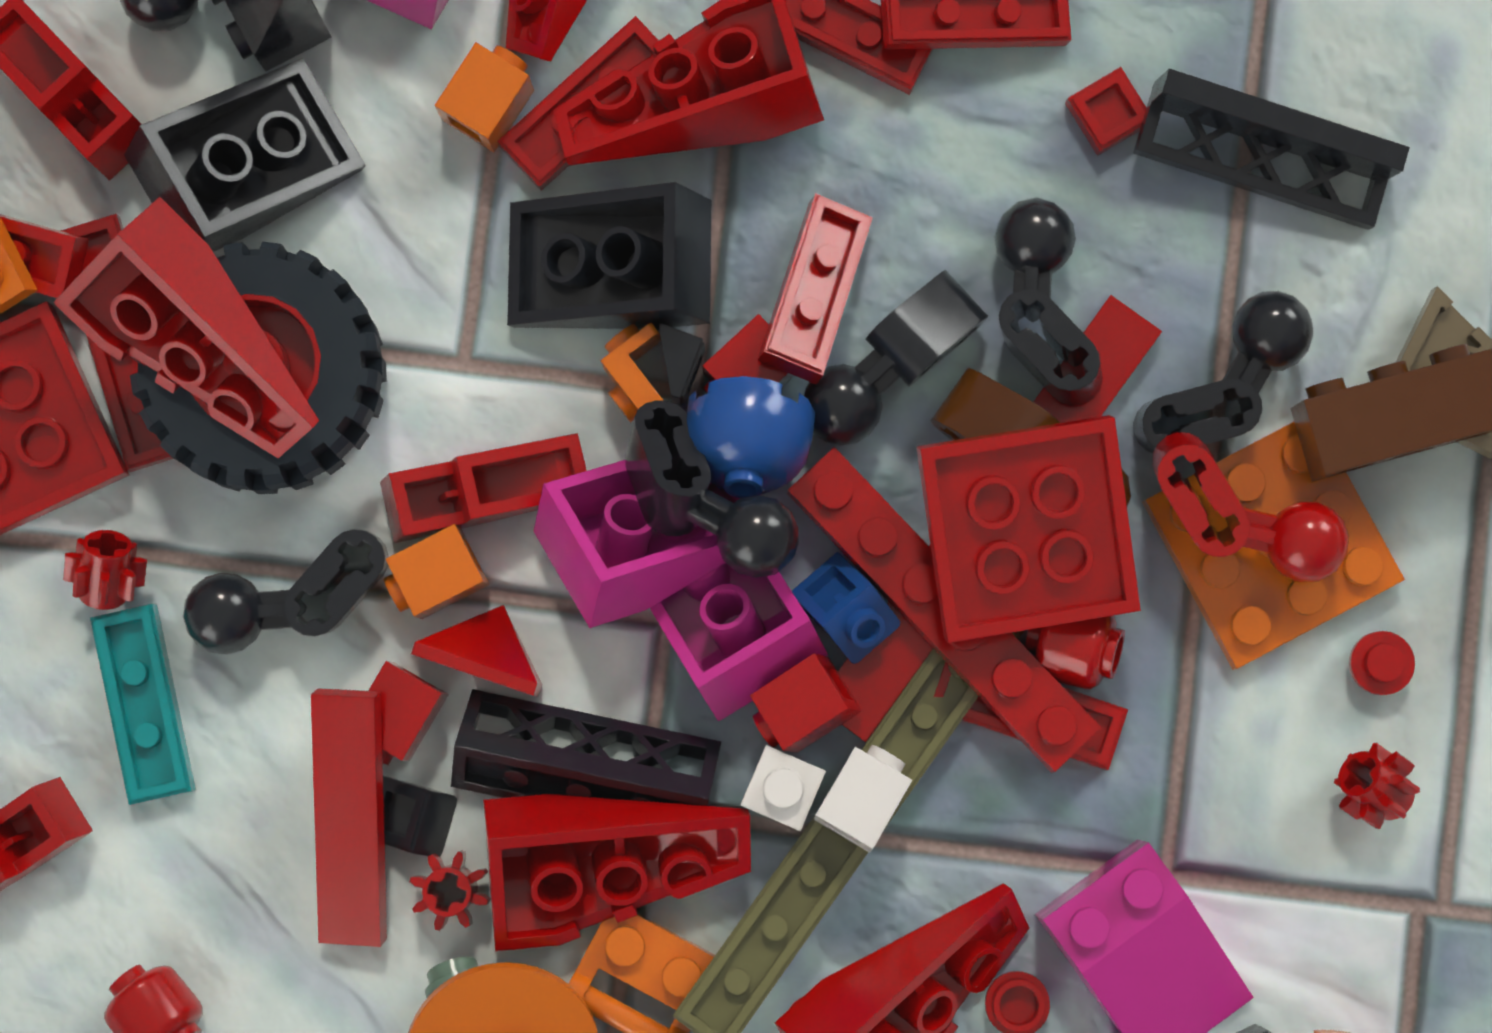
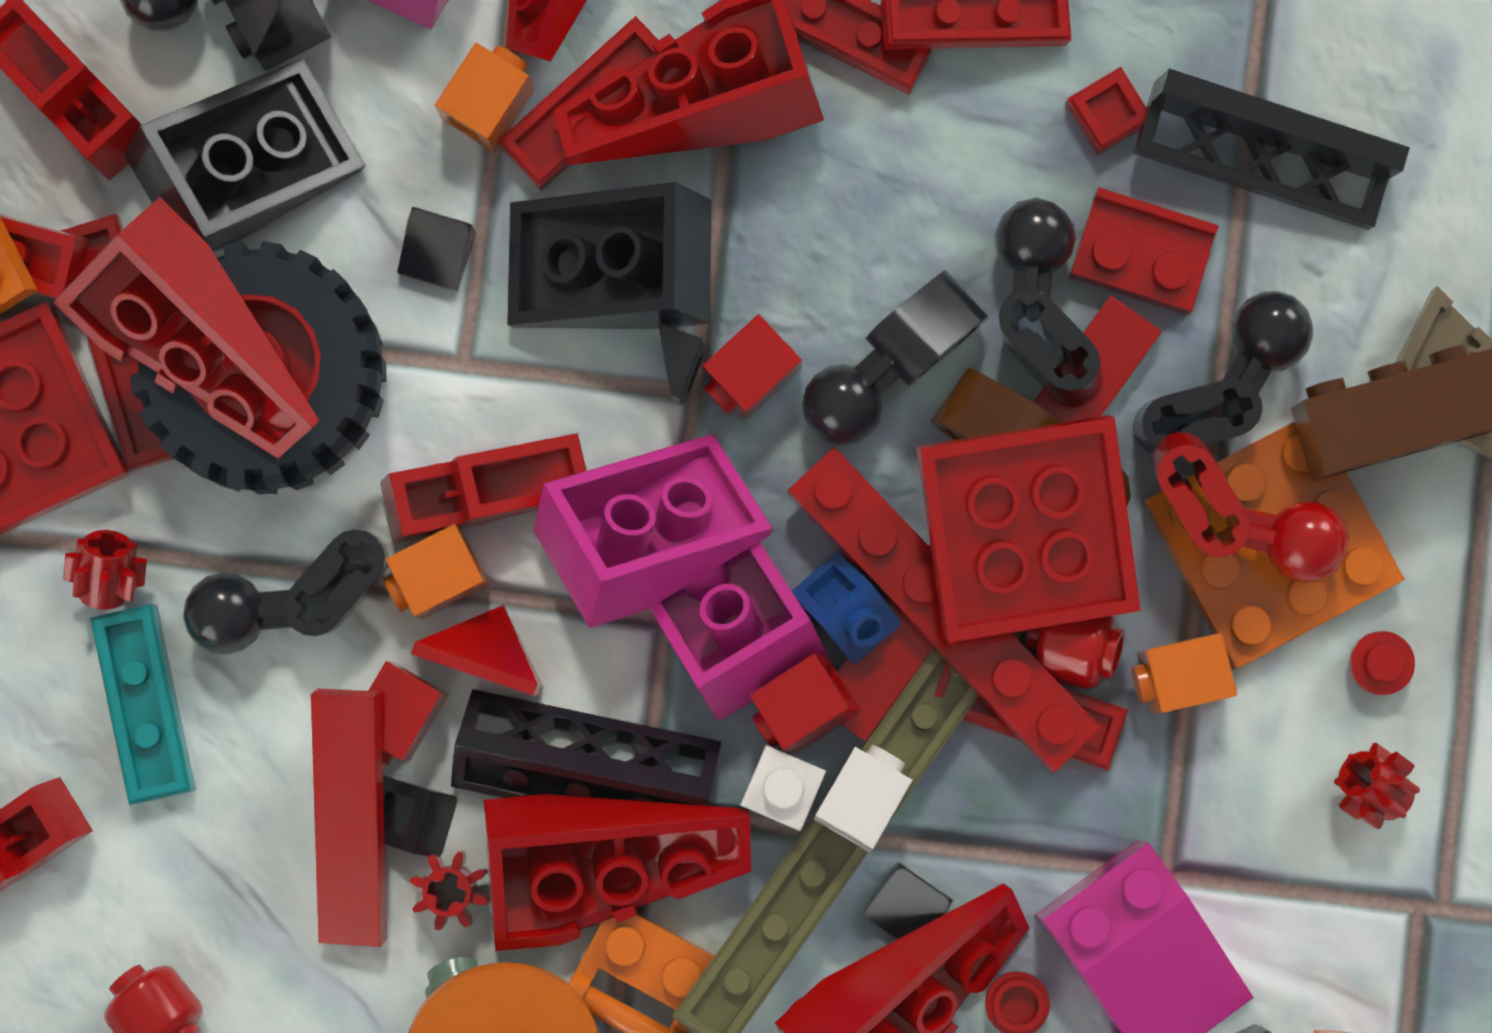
(435, 249): none -> black slope
(631, 386): orange bracket -> none
(672, 485): black beam -> none
(750, 434): blue cylinder -> none
(815, 289): tile -> none
(905, 903): none -> slope
(1143, 251): none -> red plate
(1184, 674): none -> orange brick

